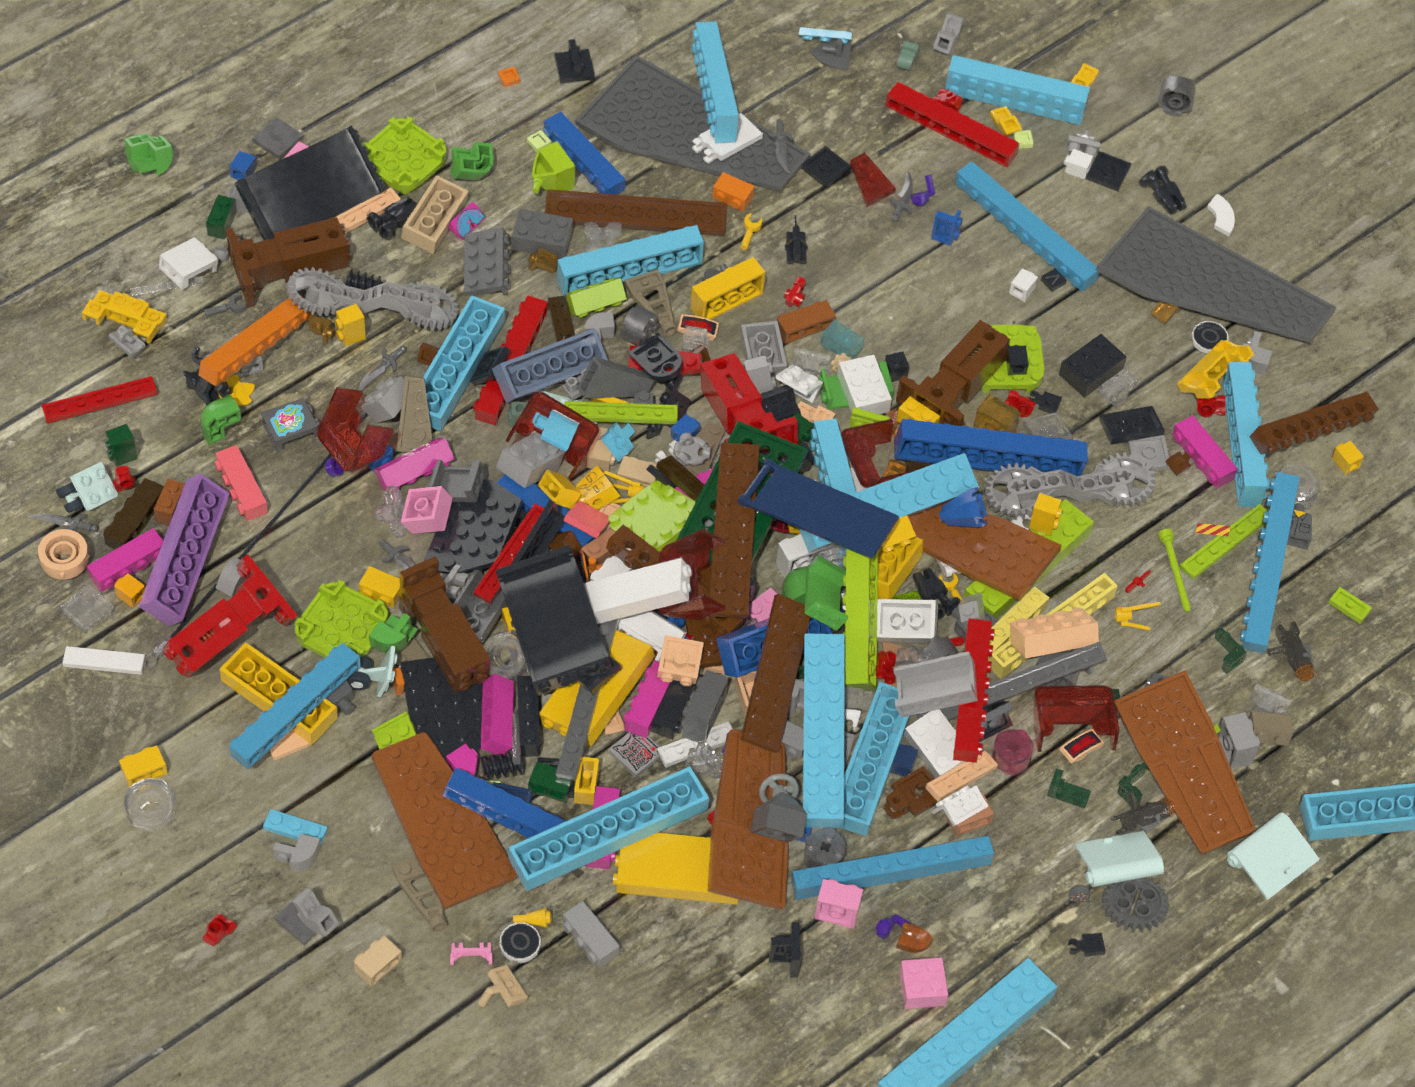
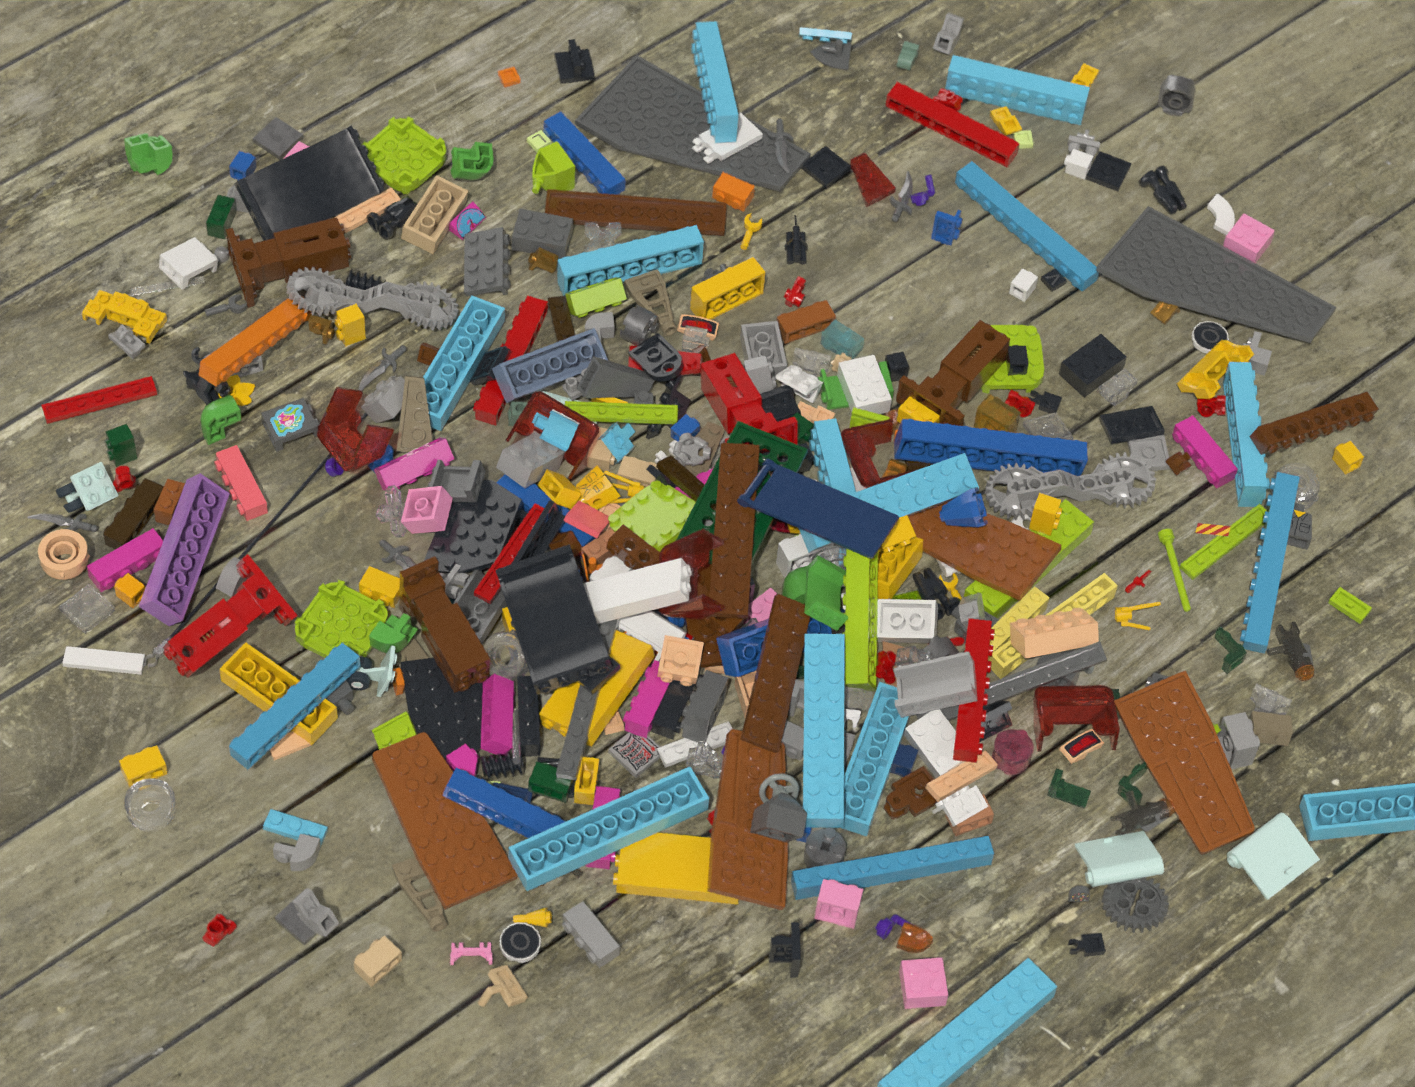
(1249, 238): none -> bright pink brick

